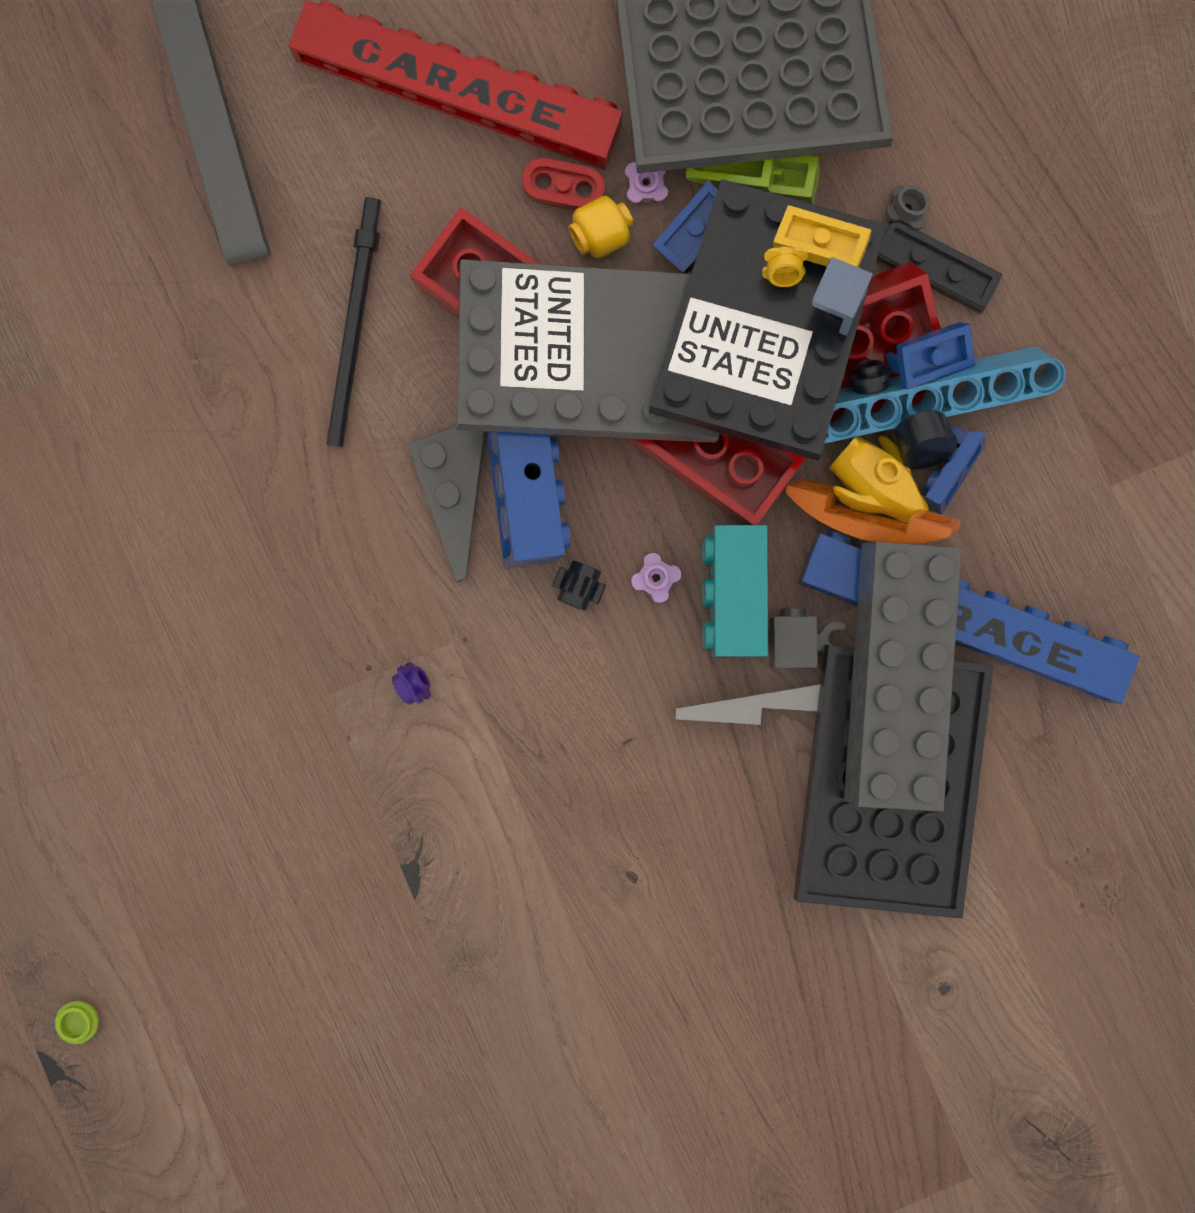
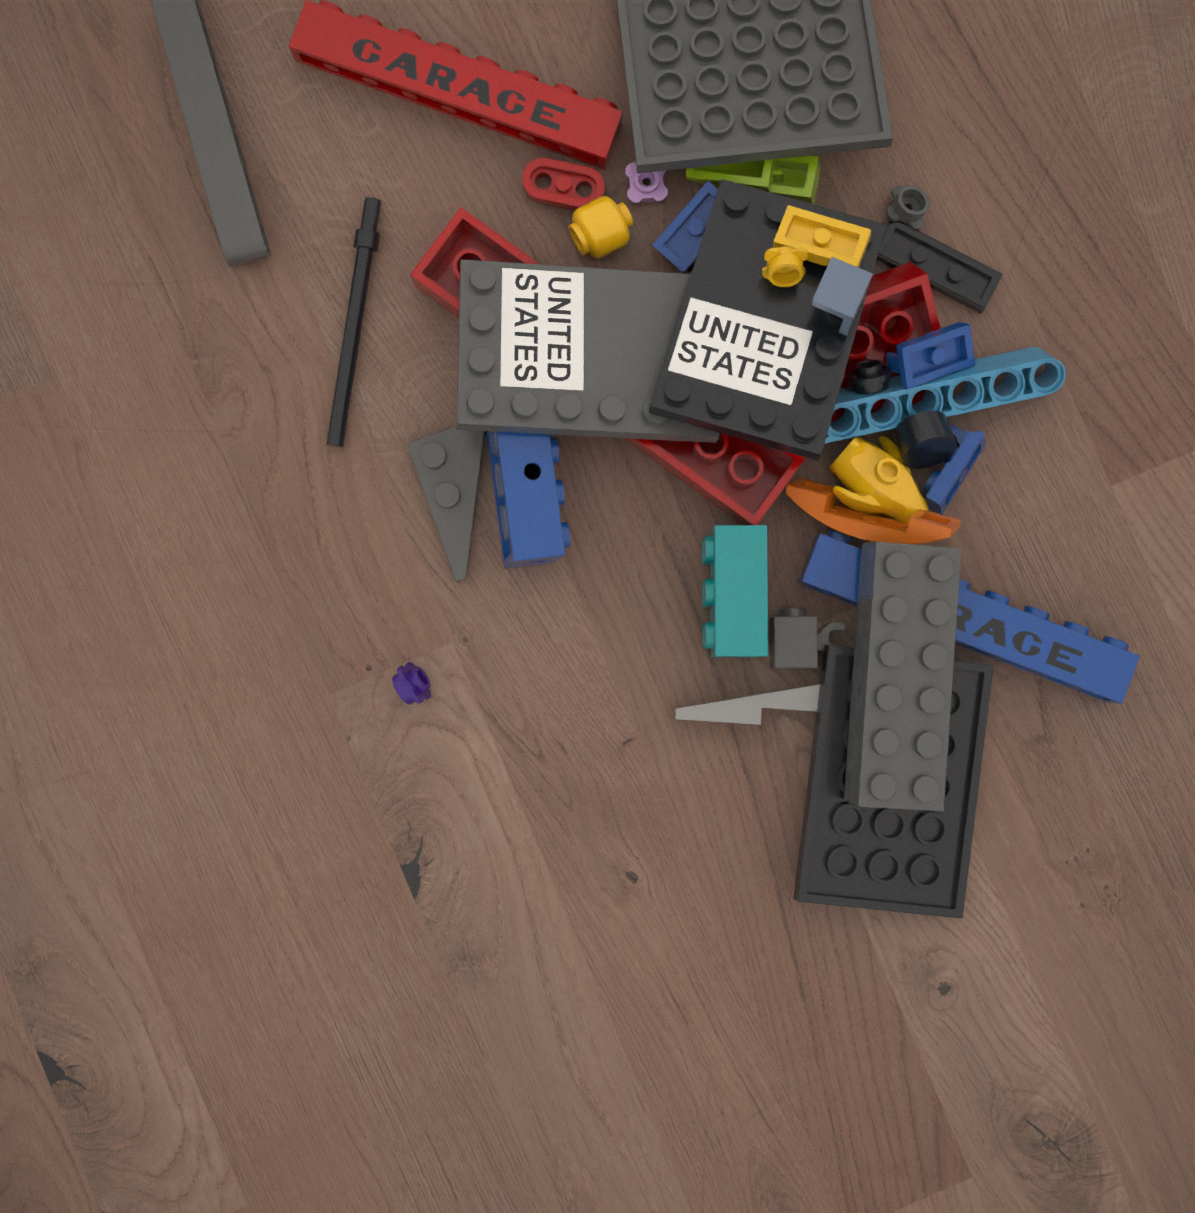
(76, 1022): lime plate -> none
(579, 585): black gear -> none
(644, 581): lavender plate -> none

